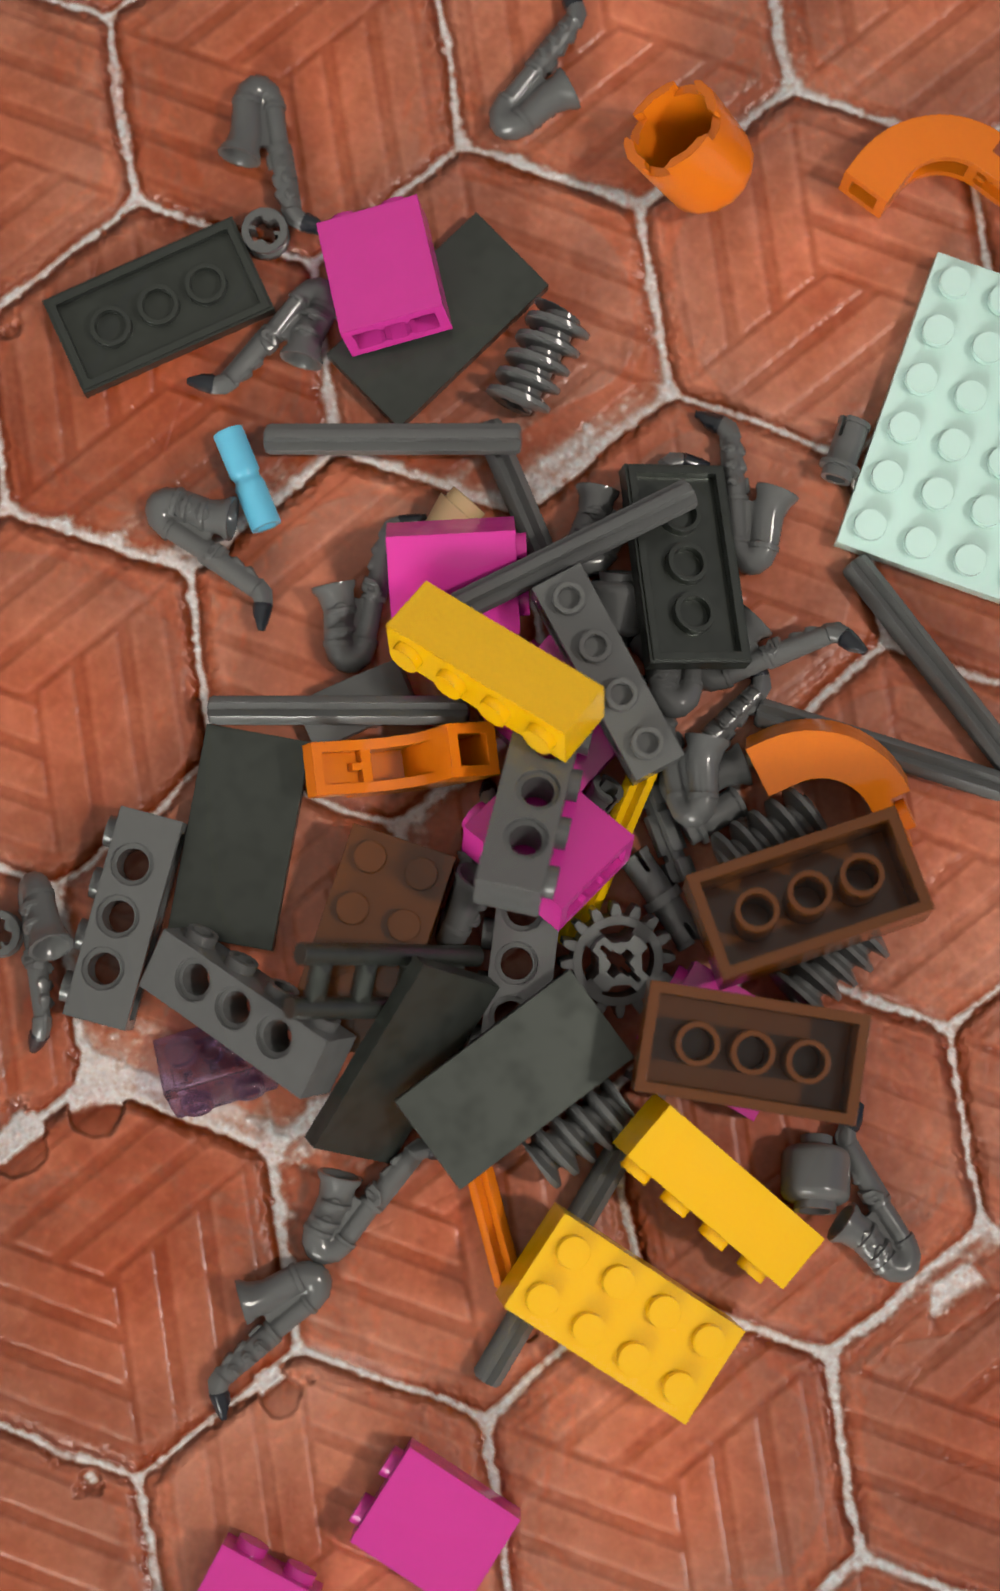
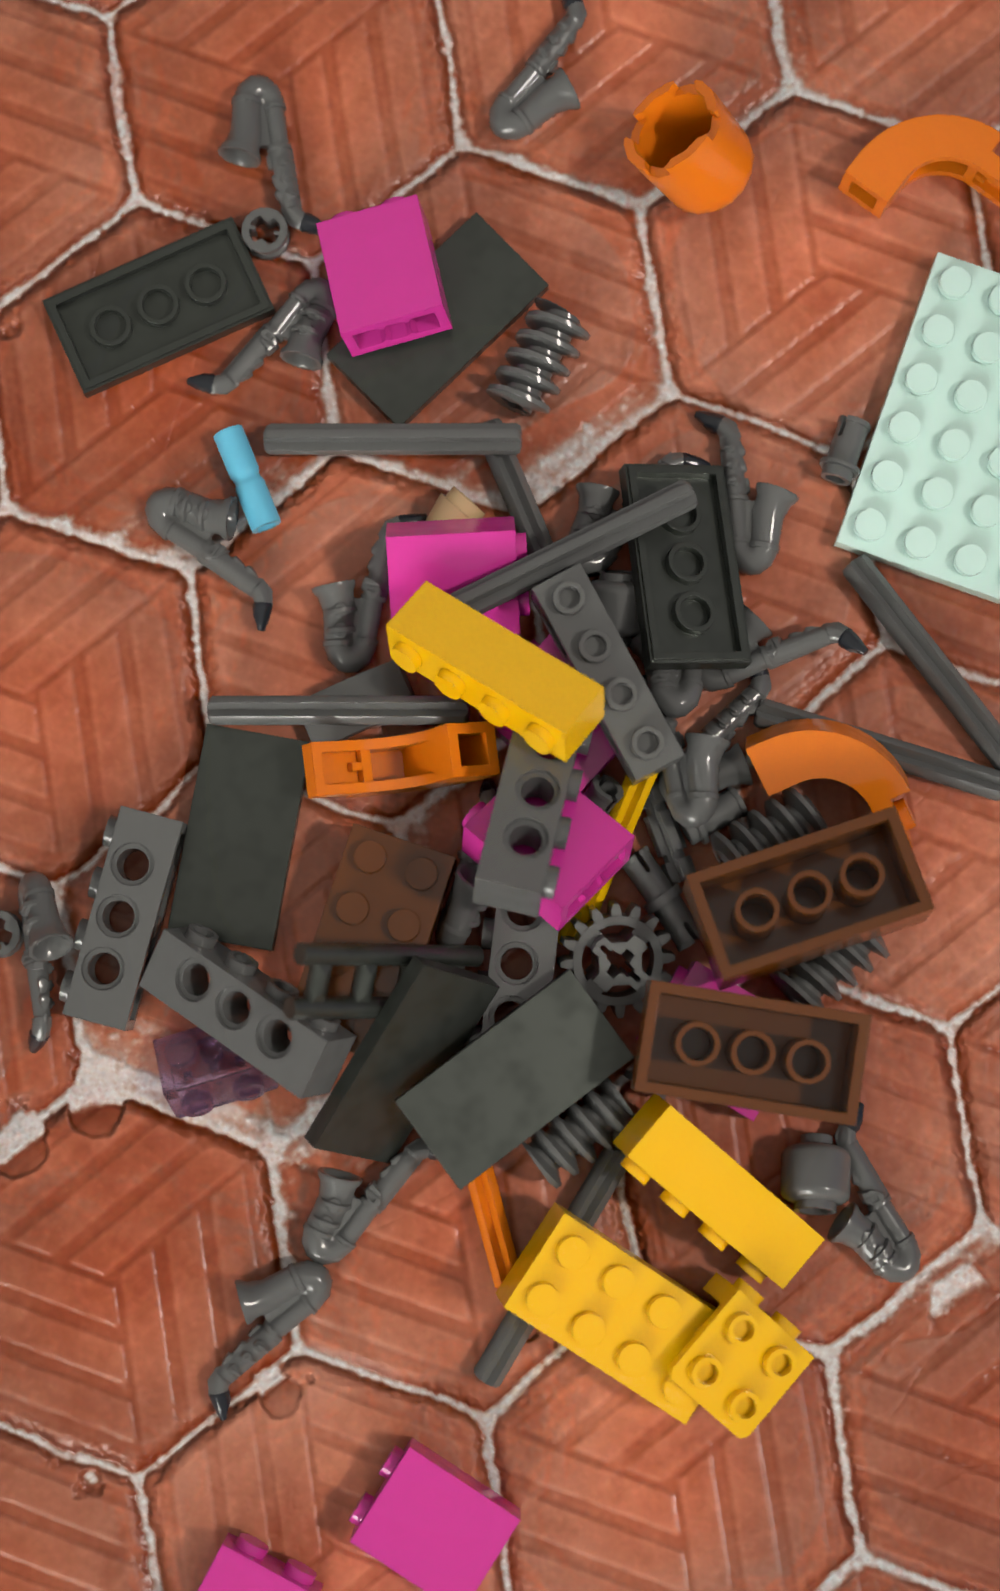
(739, 1358): none -> yellow bracket

